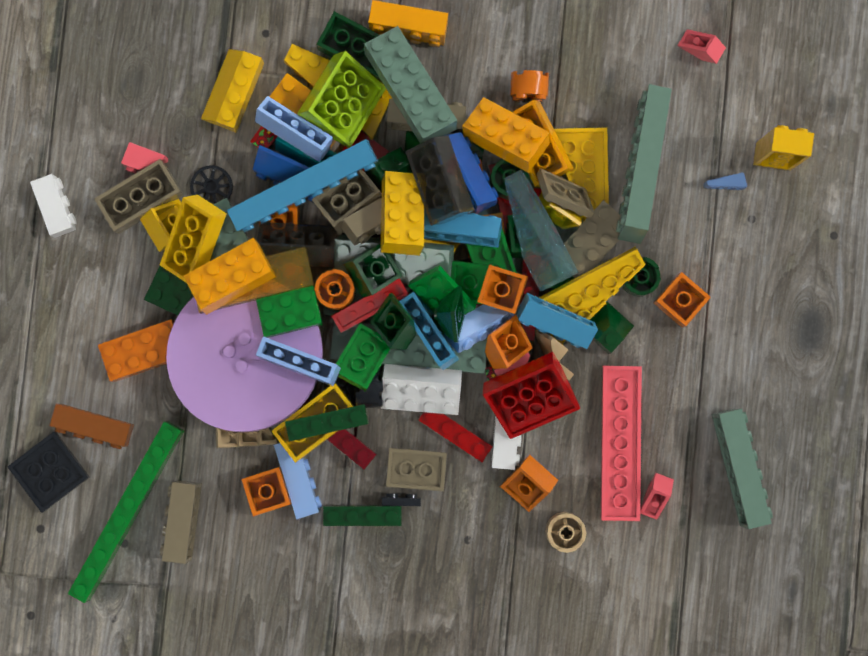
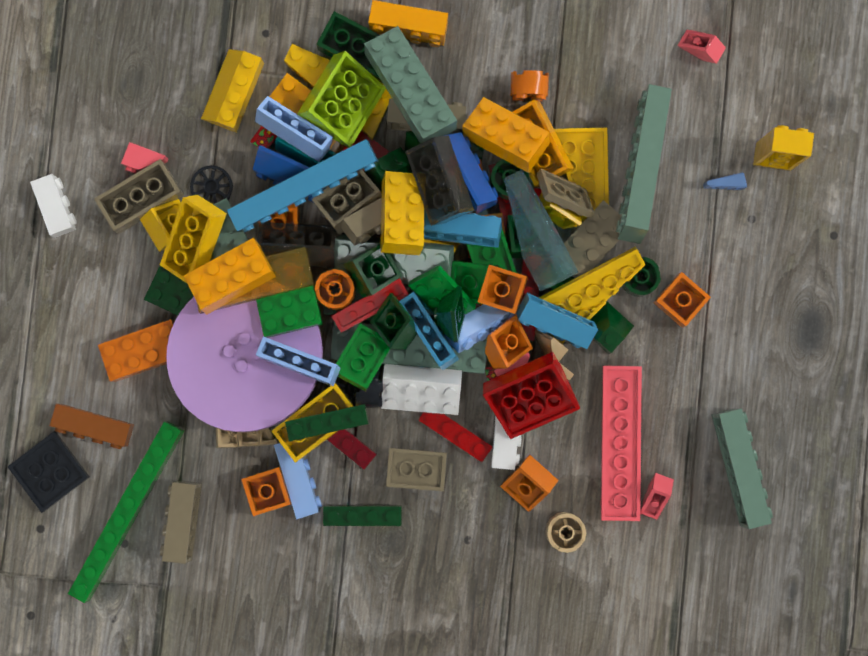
(393, 500): black plate -> none

